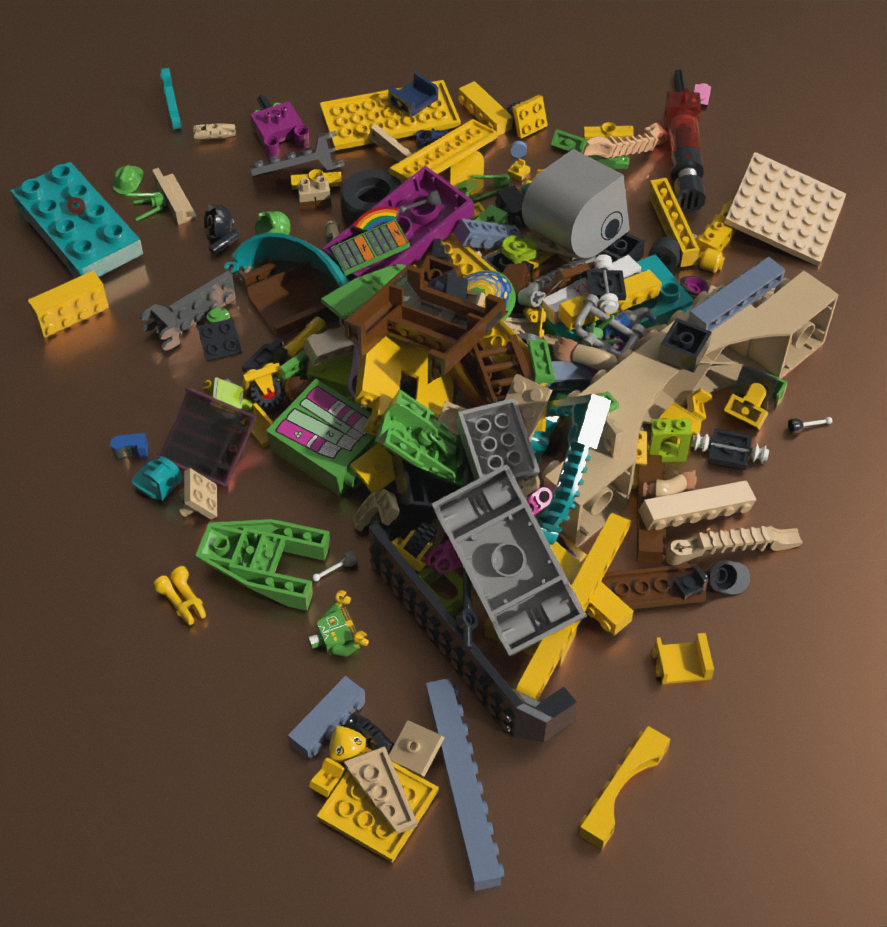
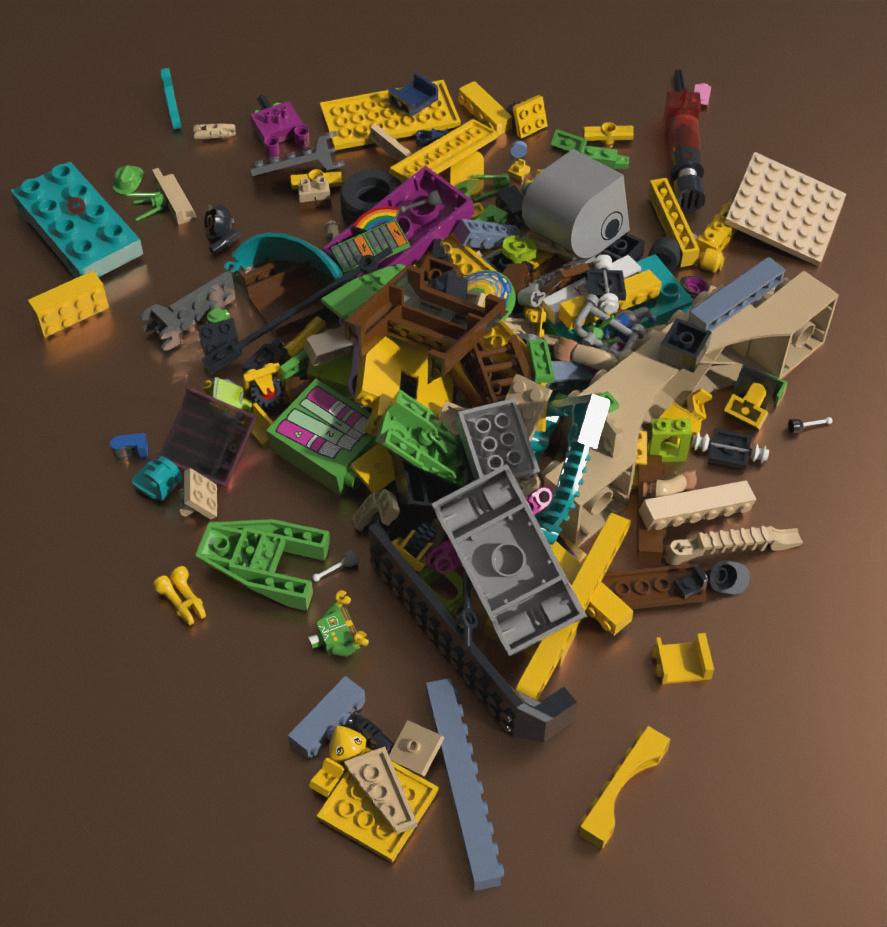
(230, 351): none -> black bar
(272, 222): bright green hair -> none
(613, 147): light nougat piece -> none

